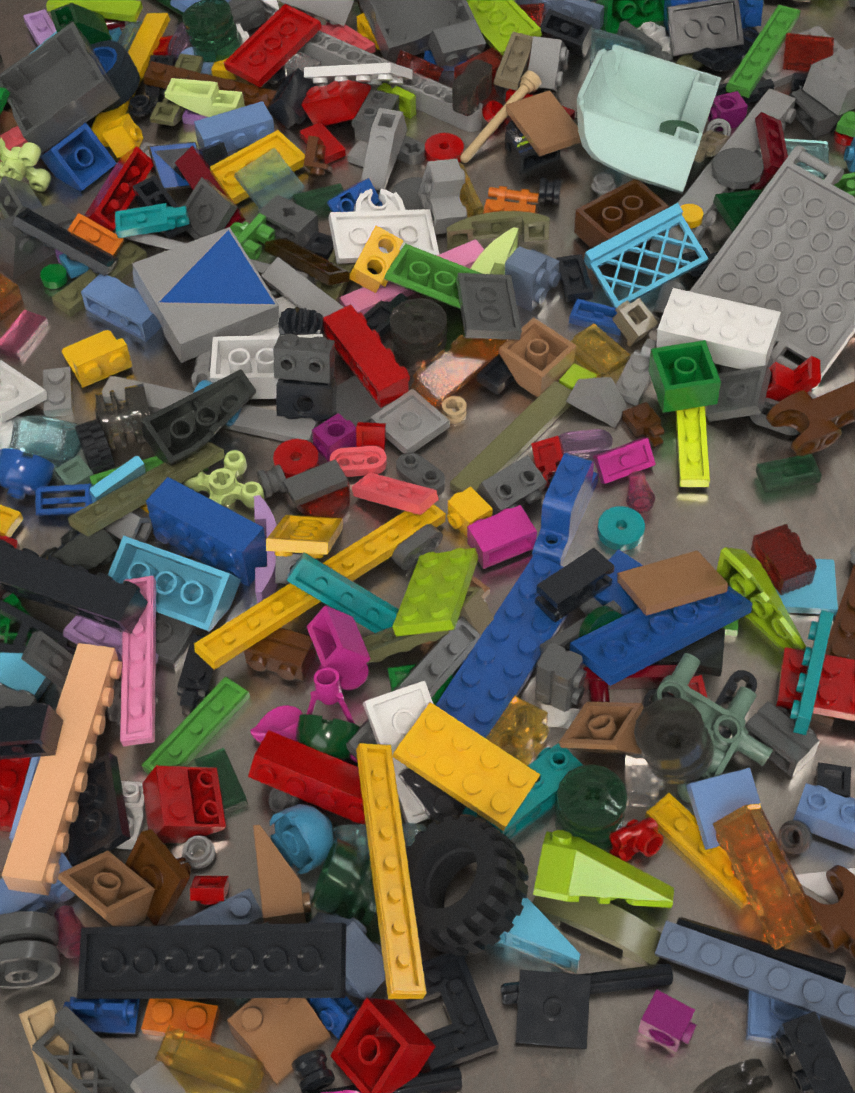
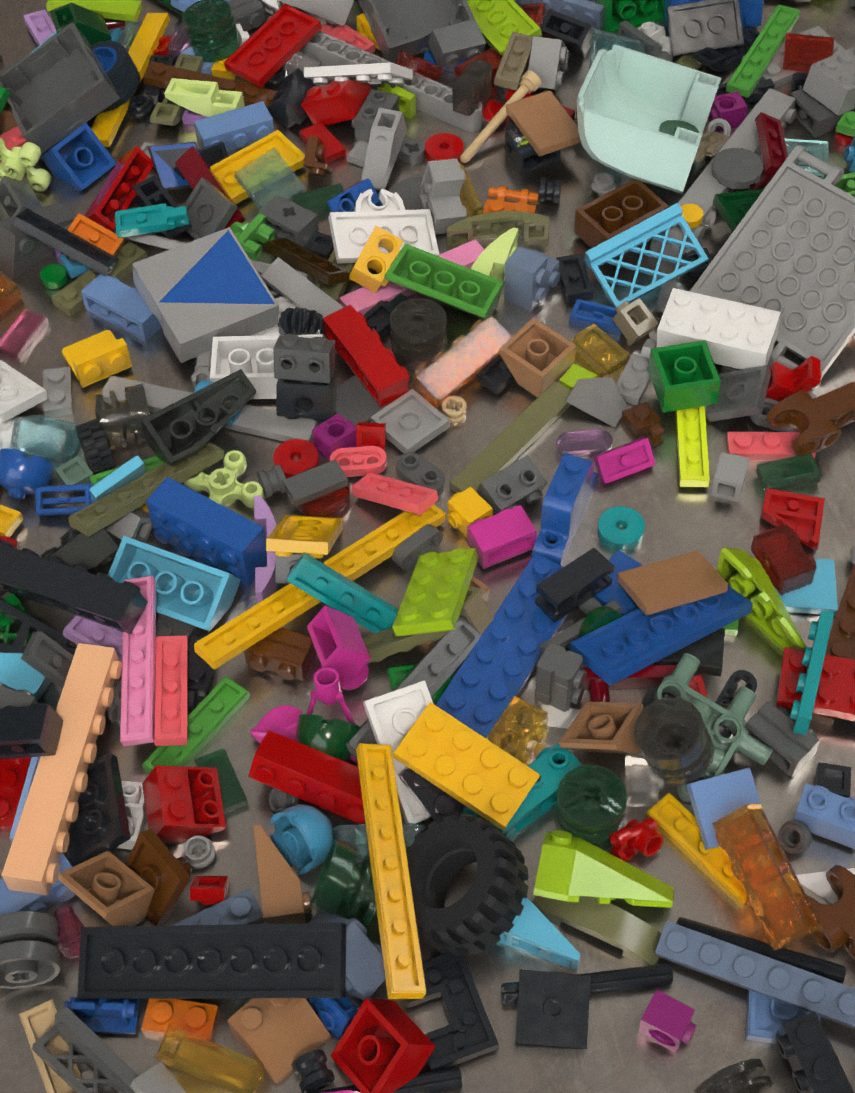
(122, 135): yellow brick -> none
(171, 691): none -> coral plate
(488, 306): dark grey plate -> none
(548, 456): red plate -> none
(639, 494): clear pink cone -> none
(729, 476): none -> light grey brick
(762, 445): none -> coral plate
(798, 511): none -> red wing

